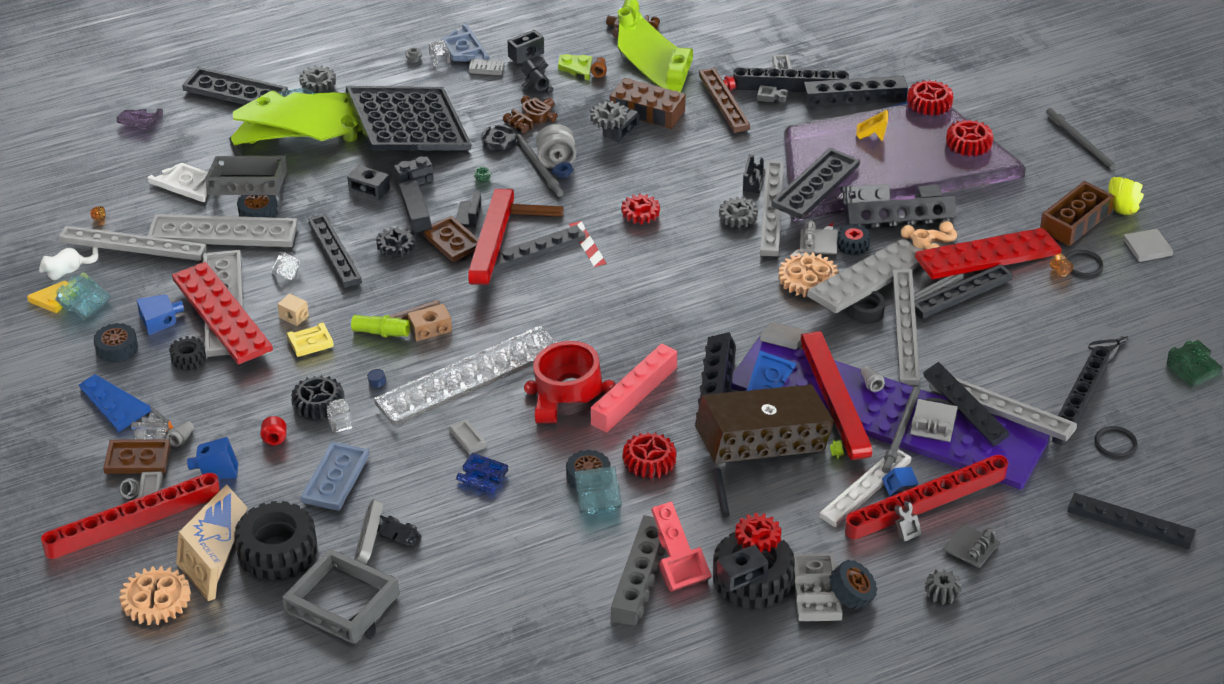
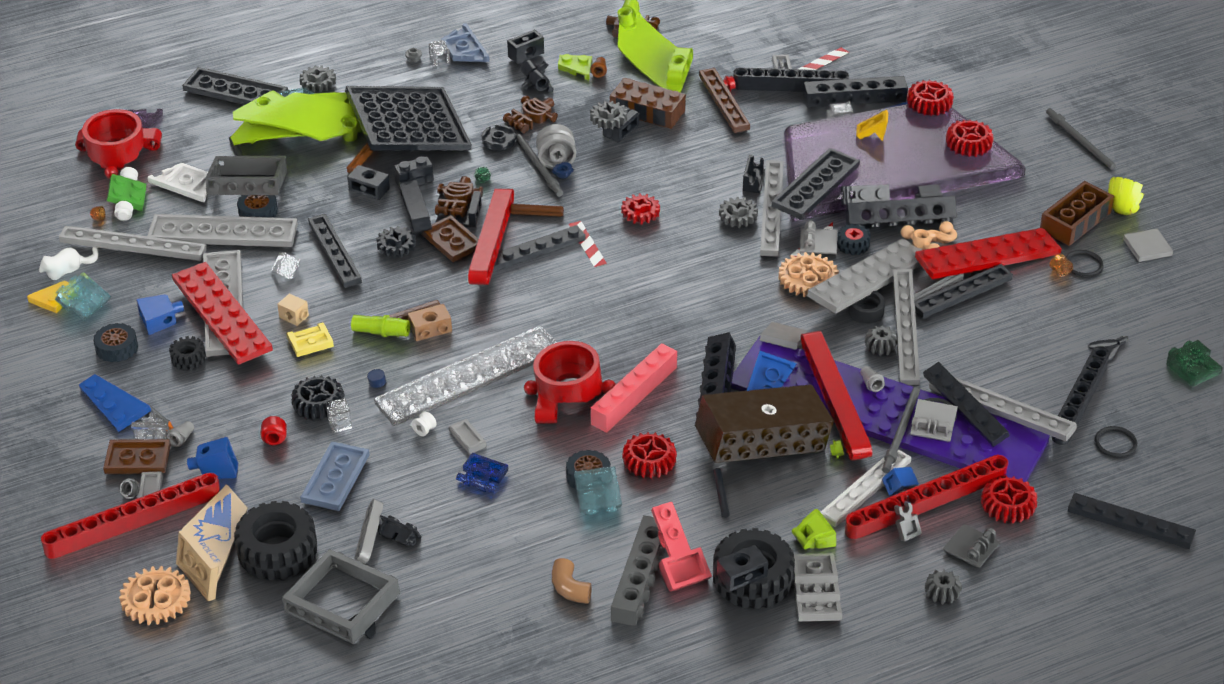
(116, 139): none -> red piece
(126, 193): none -> bright green plate
(360, 158): none -> dark orange axle
(423, 423): none -> white wheel
(456, 196): none -> reddish brown piece
(486, 67): light grey tile -> none
(566, 585): none -> medium nougat cylinder
(758, 532): red gear -> none
(769, 94): dark grey plate -> none
(817, 529): none -> lime piece
(826, 59): none -> sticker
(839, 110): none -> clear window
(853, 584): black wheel -> none
(881, 340): none -> dark grey gear
(1009, 499): none -> red gear

